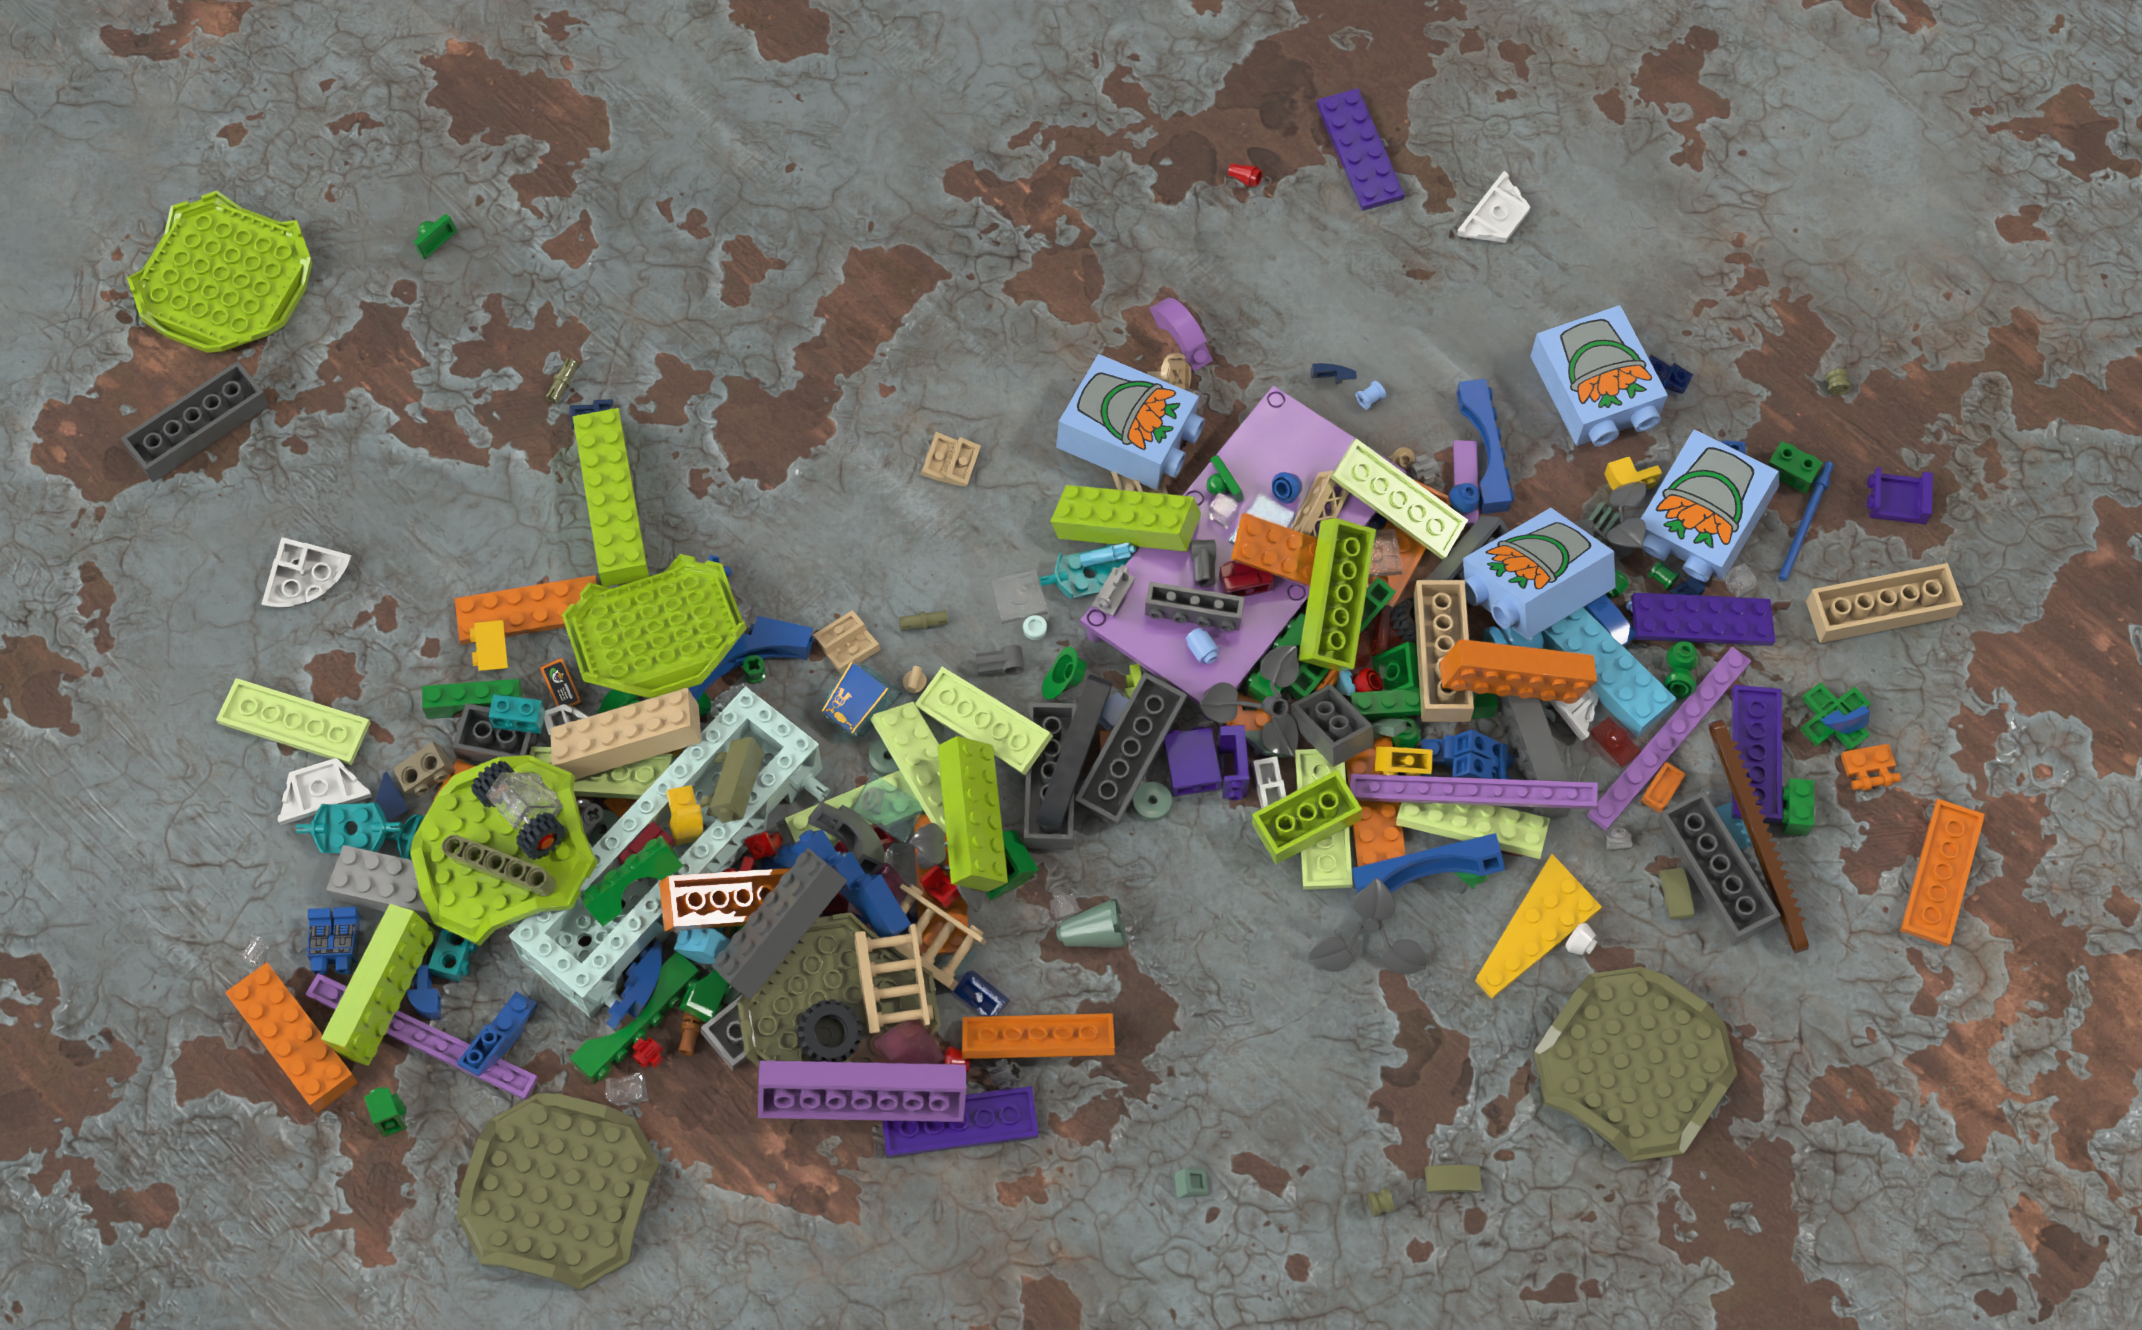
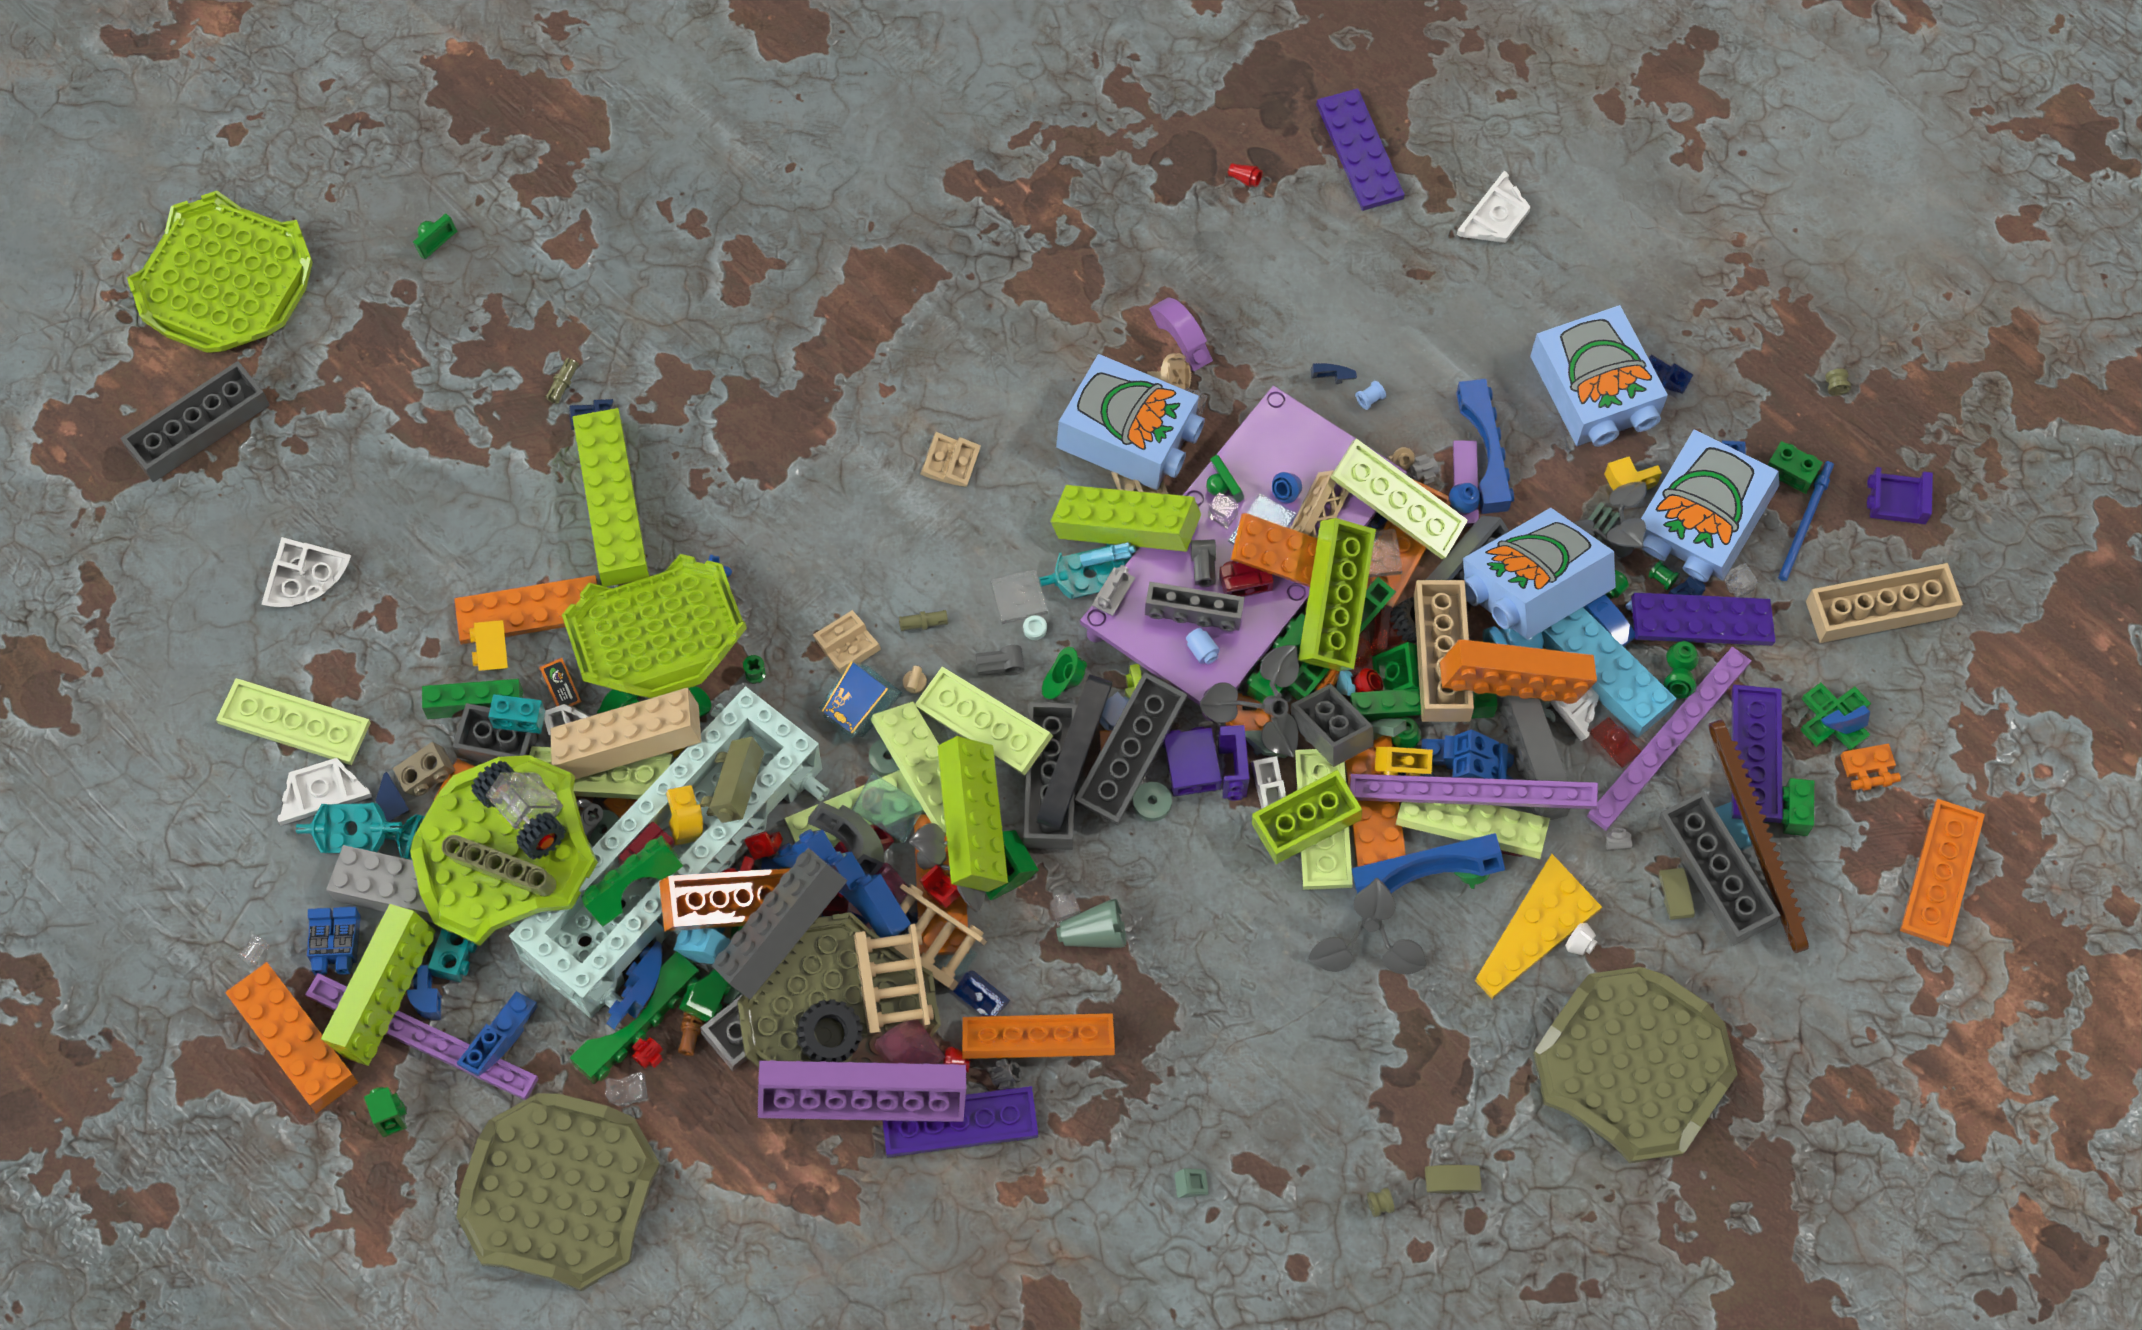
(765, 639): blue arch -> none
(1663, 787): orange tile -> none

